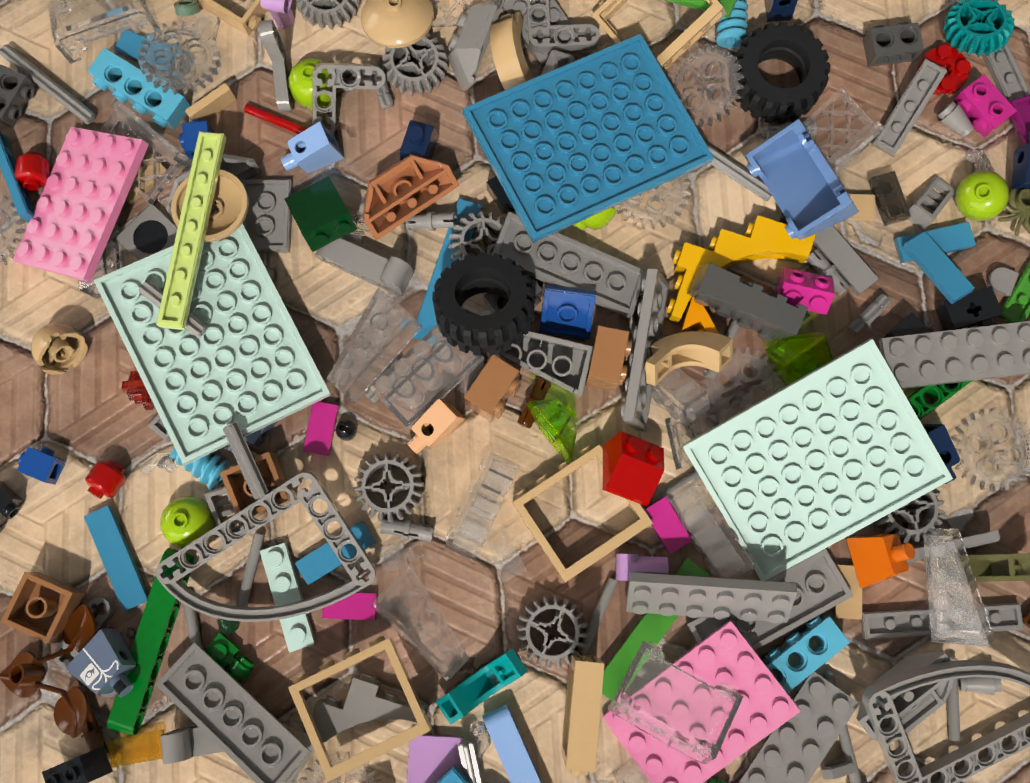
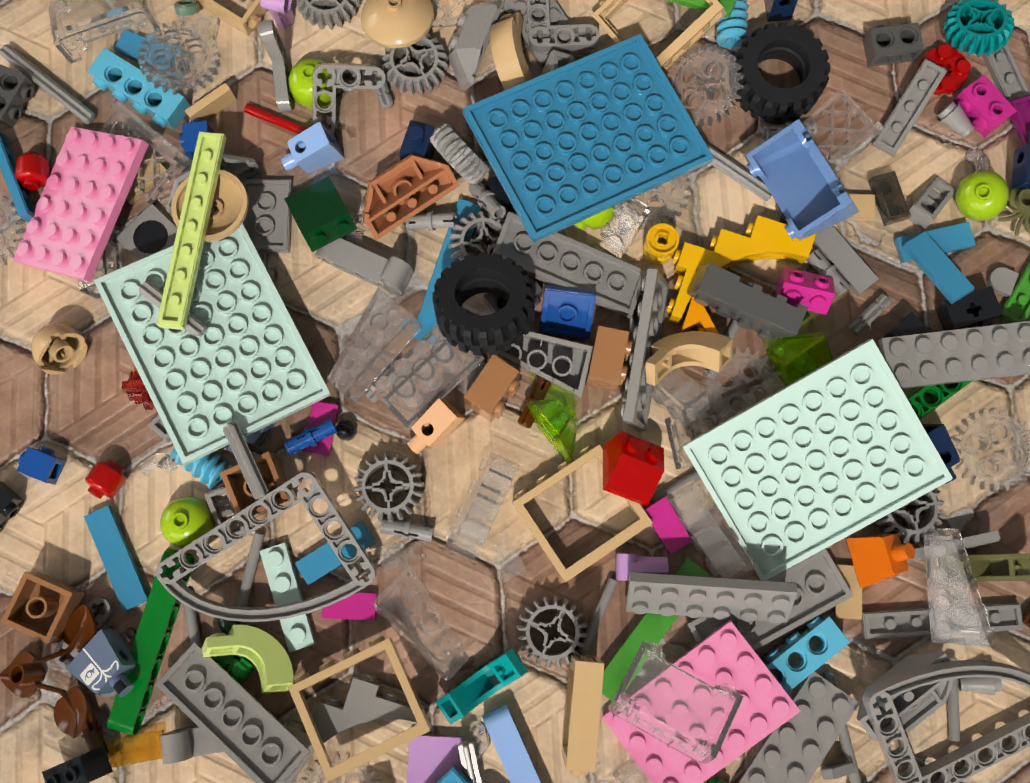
(259, 648): none -> yellowish green arch
(310, 436): none -> blue pin
(459, 153): none -> light grey gear
(487, 200): none -> light grey pin
(625, 227): none -> clear brick
(660, 244): none -> yellow wheel

